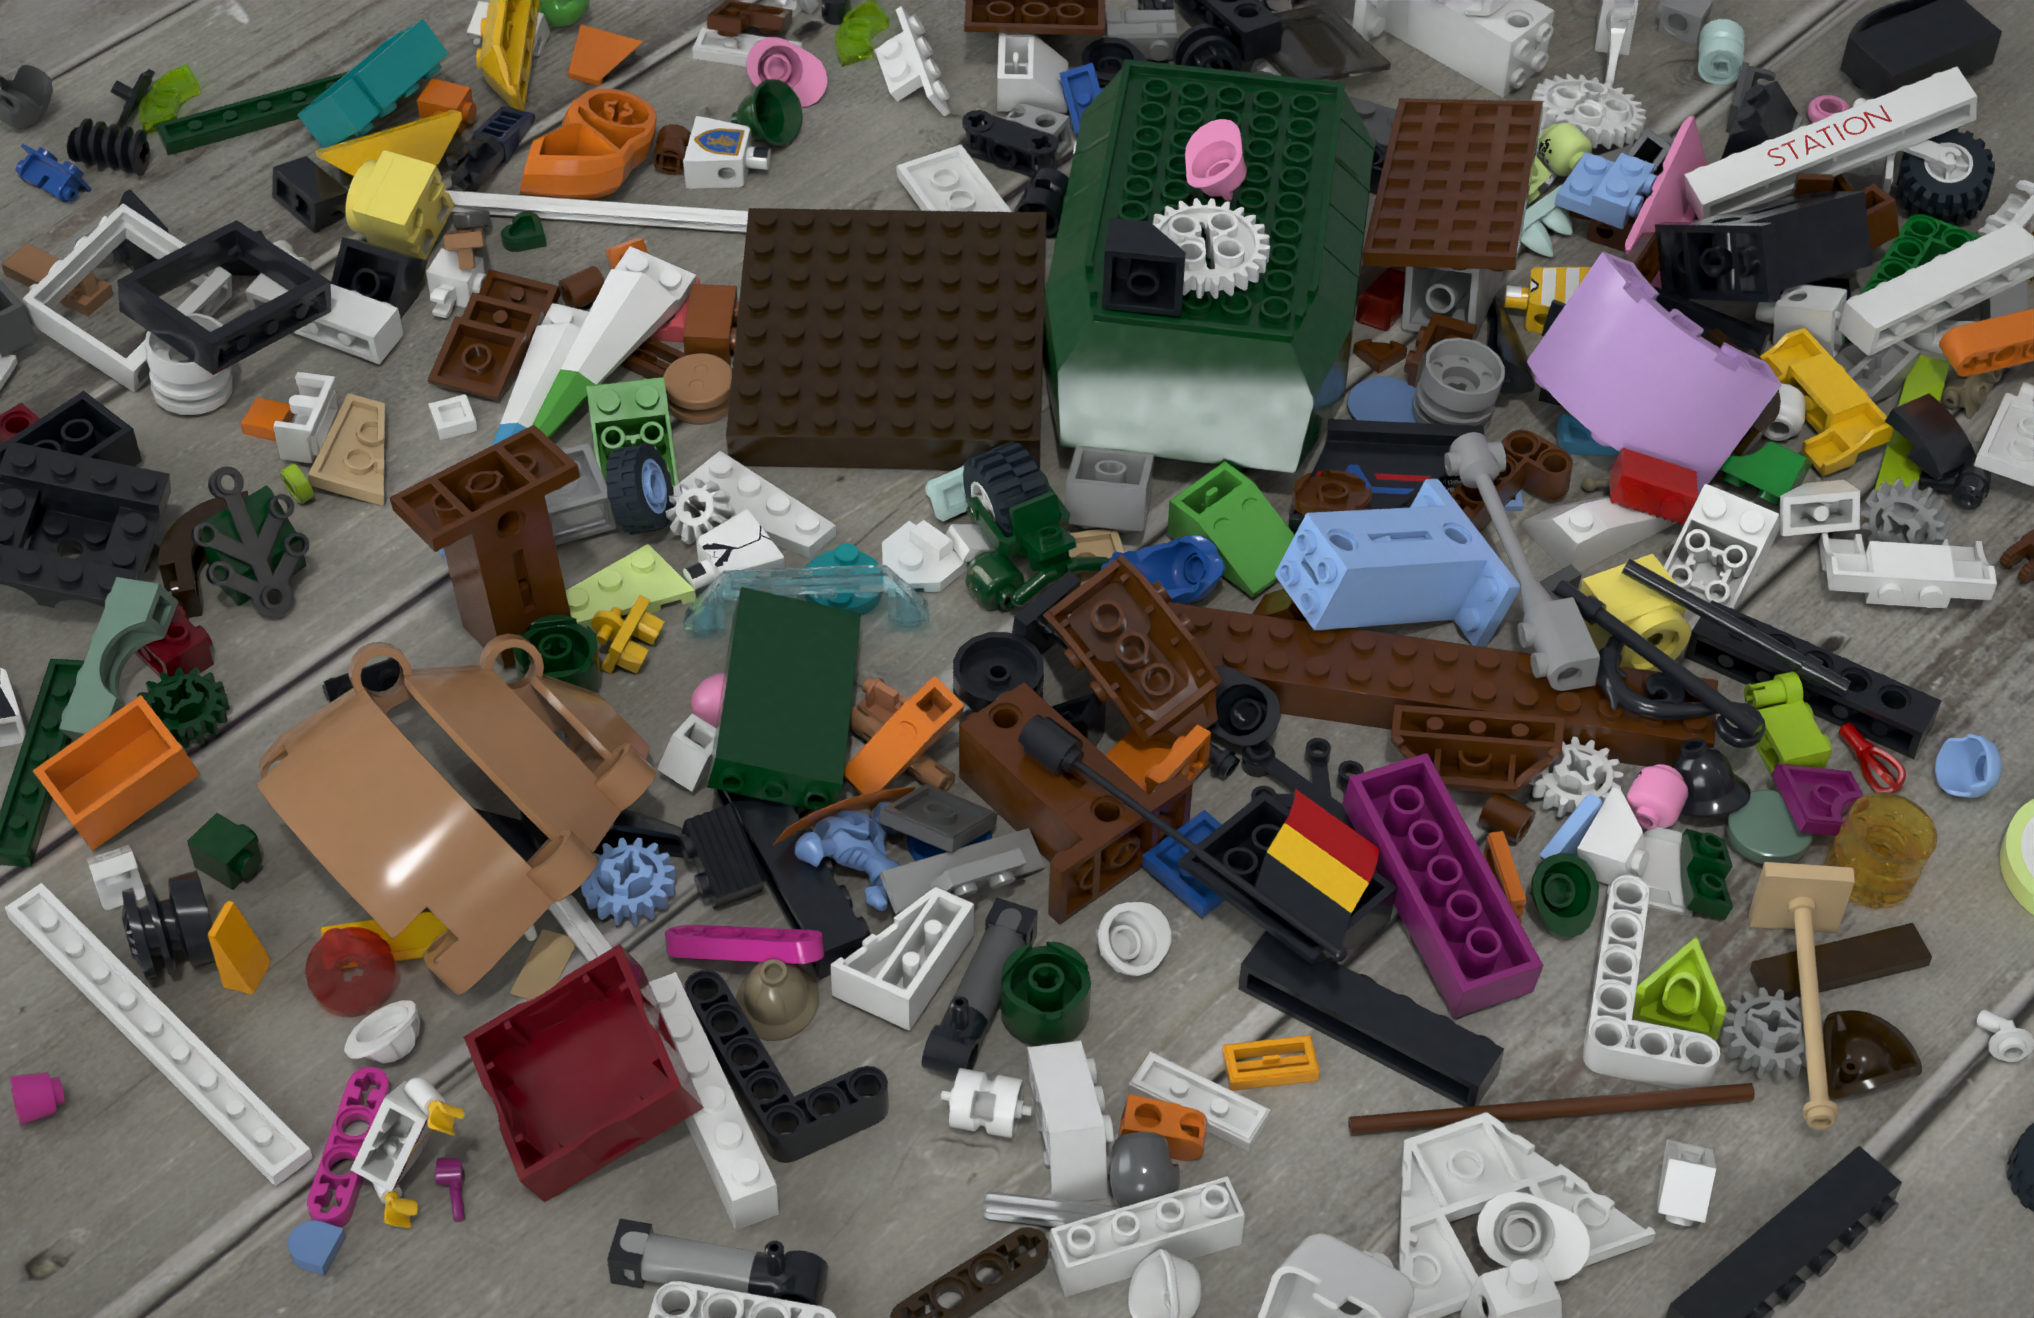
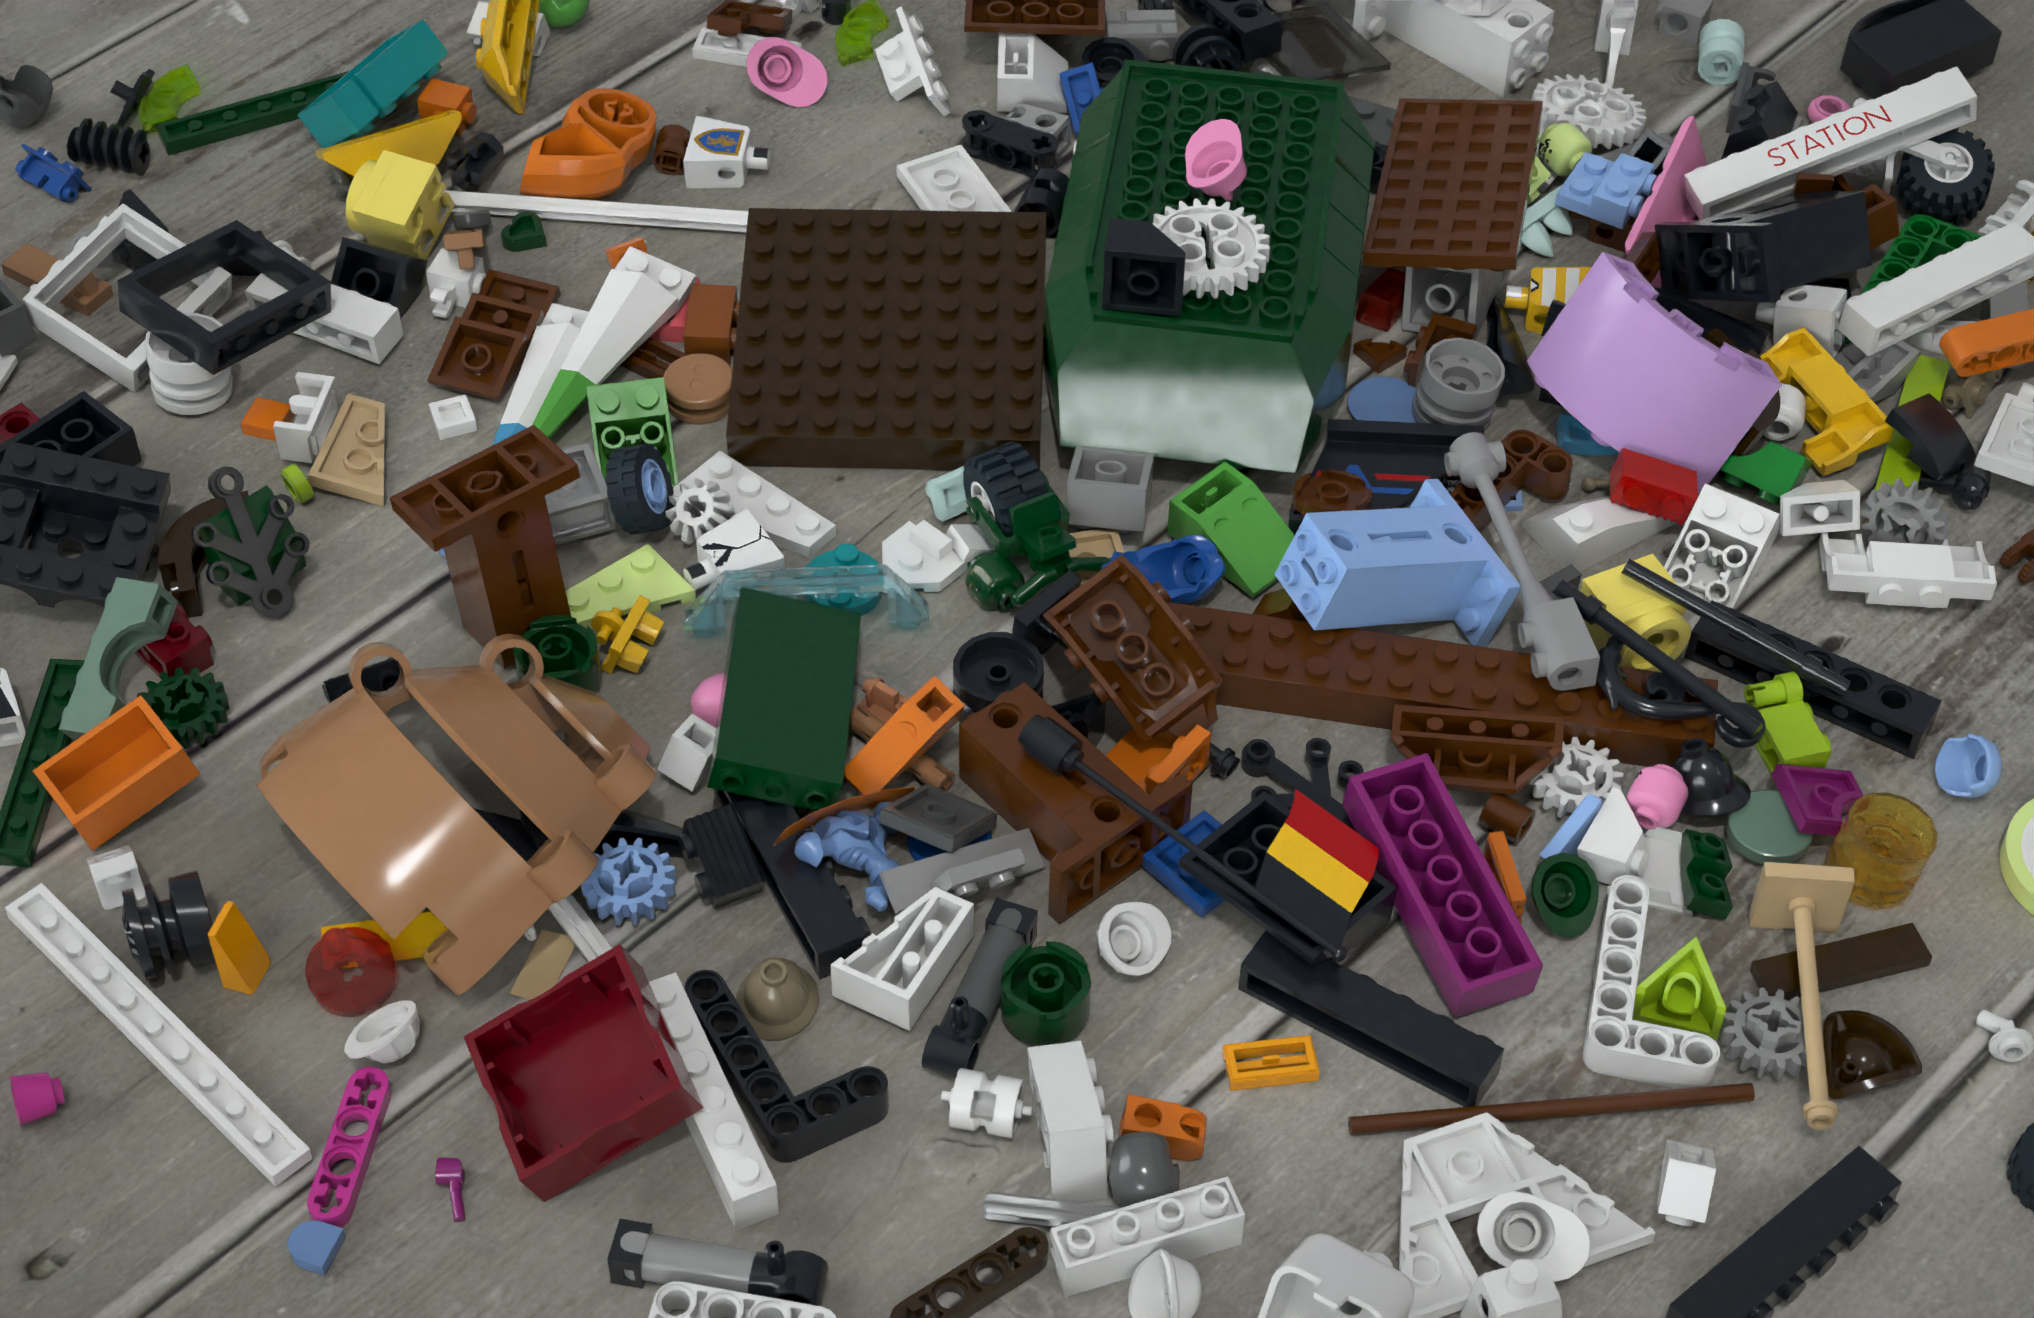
(225, 851): dark green brick -> none
(308, 193): black hinge -> none
(398, 1140): white torso -> none
(508, 128): dark blue slope -> none
(581, 287): reddish brown piece -> none
(598, 53): orange slope -> none
(744, 943): dark pink beam -> none
(771, 113): dark green hat -> none
(1227, 1113): white tile -> none
(1245, 709): black piece -> none
(1865, 754): red piece -> none

